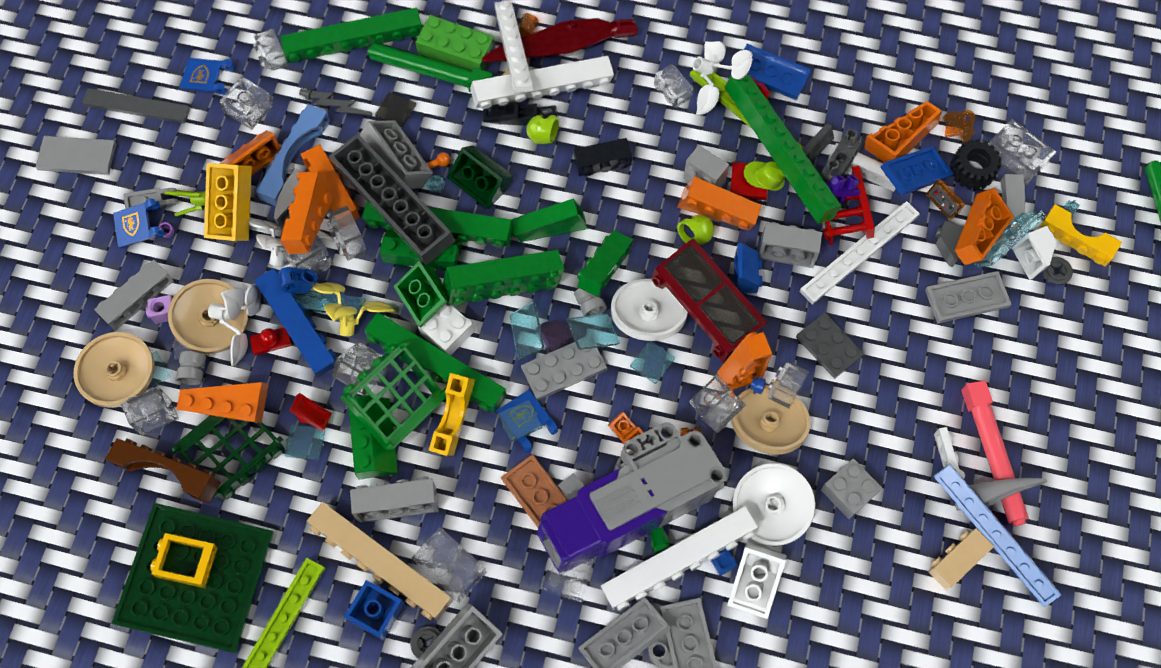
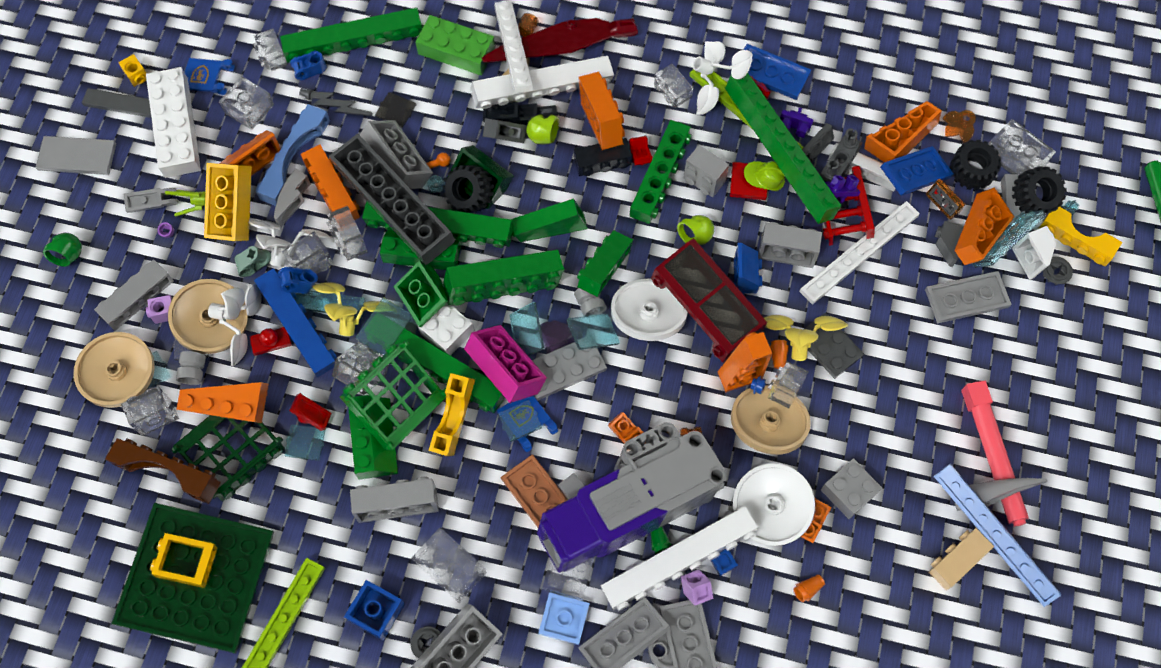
(65, 244): none -> green helmet
(133, 70): none -> yellow brick
(133, 224): flag -> none
(173, 122): none -> white brick
(251, 261): none -> sand green piece
(306, 213): orange wedge -> none
(309, 64): none -> blue piece
(379, 561): tan brick -> none
(384, 326): none -> clear light blue piece
(426, 66): green brick -> none
(455, 188): none -> black tyre
(504, 130): none -> dark grey slope
(505, 363): none -> dark pink brick
(564, 618): none -> light blue plate
(601, 110): none -> orange brick
(640, 150): none -> red bracket
(652, 362): clear light blue piece -> none
(674, 133): none -> green brick
(697, 587): none -> lavender brick
(717, 403): clear brick -> none
(719, 204): orange wedge -> none
(757, 580): white slope -> none
(779, 353): none -> orange cone
(797, 120): none -> dark purple hips
(799, 338): none -> light yellow plant
(808, 588): none -> orange cone
(820, 515): none -> orange slope
(944, 443): white plate -> none
(1051, 185): none -> black tyre

